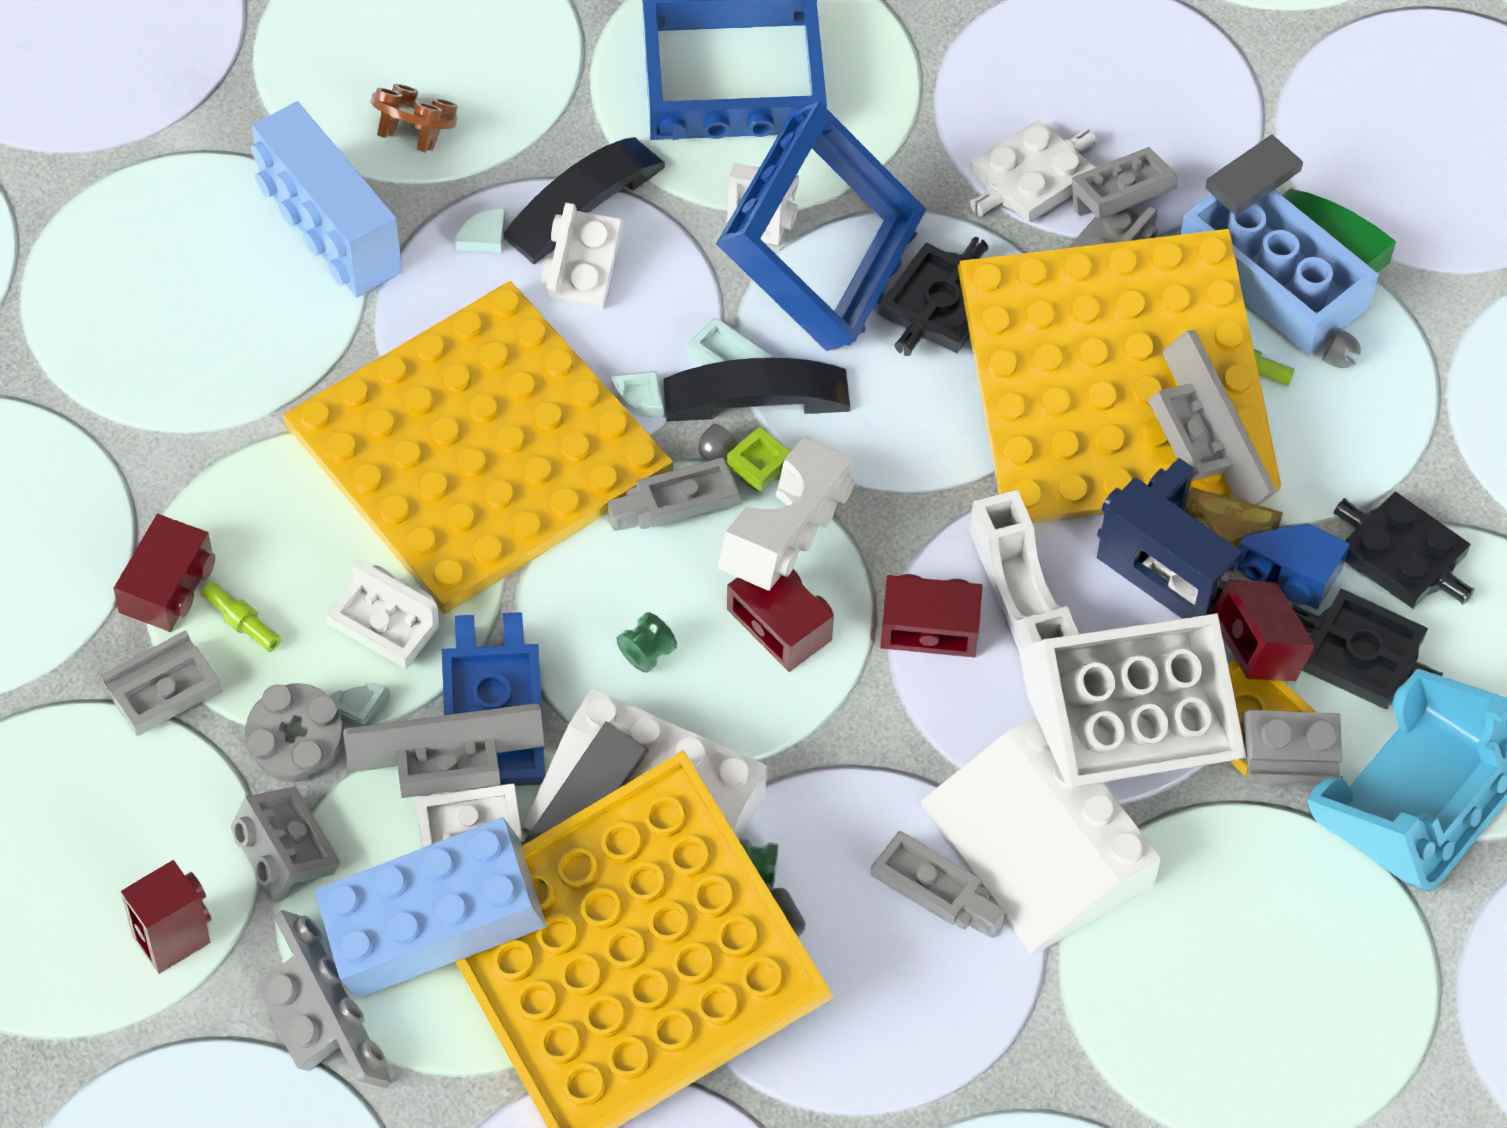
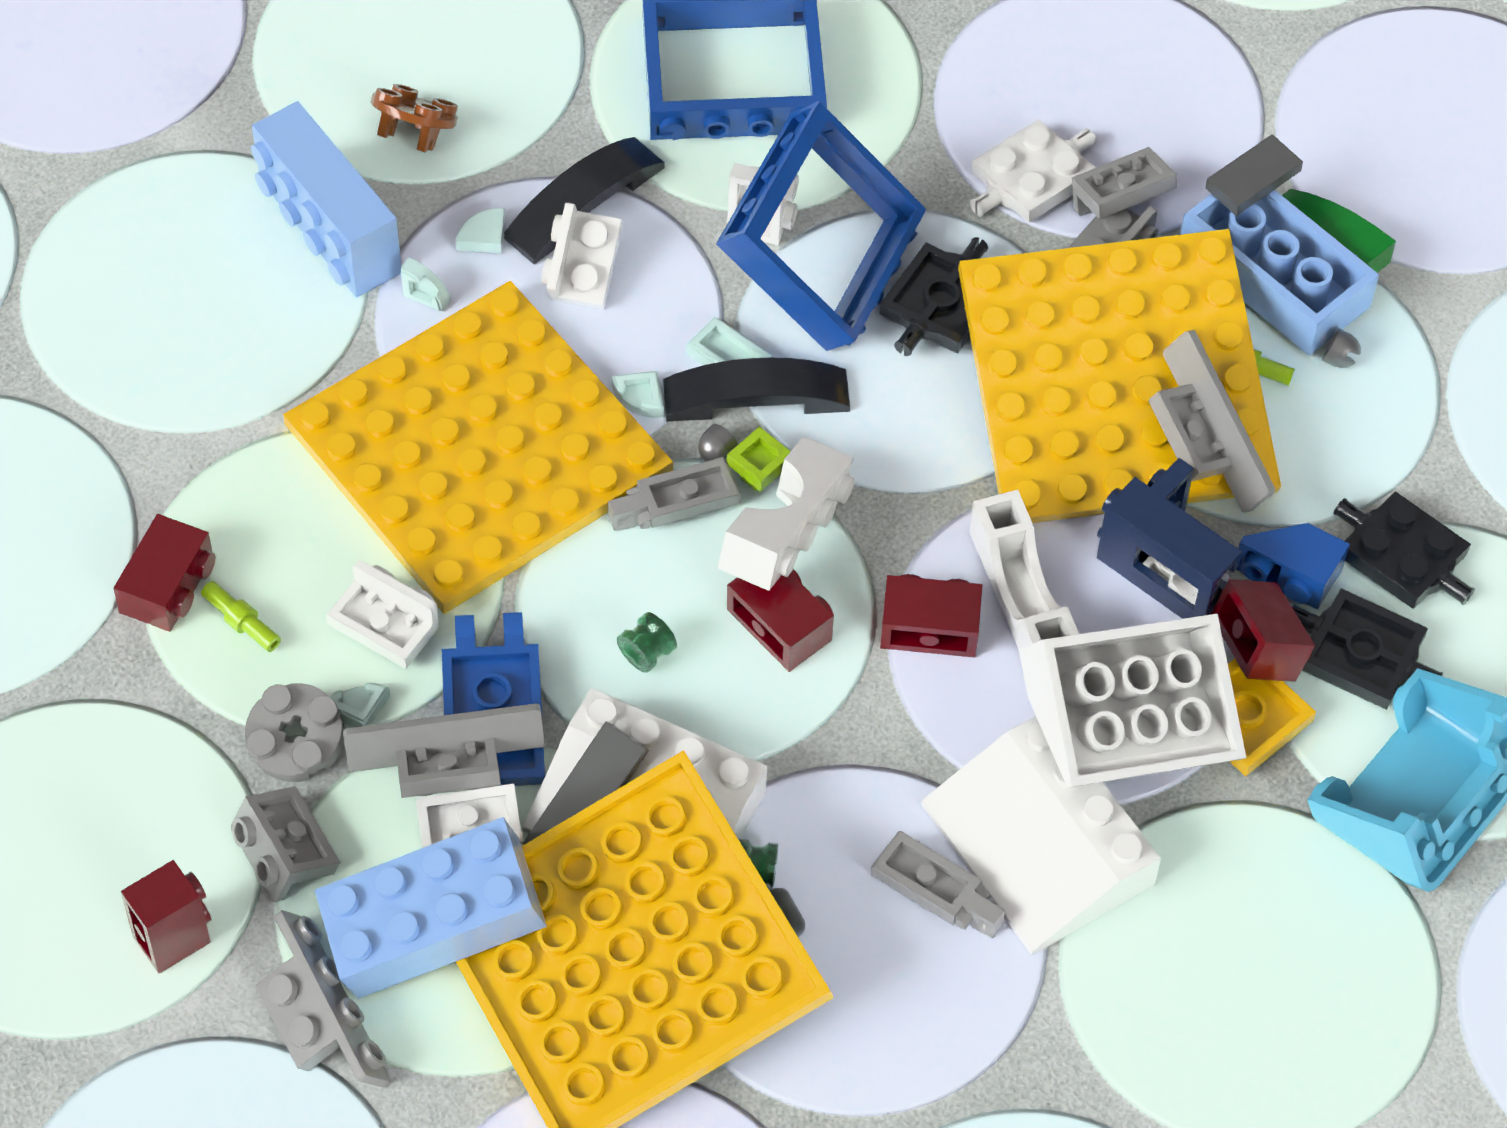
(161, 683): light grey plate -> none
(423, 285): none -> light aqua tile
(1230, 516): clear yellow slope -> none
(1291, 747): light grey plate -> none

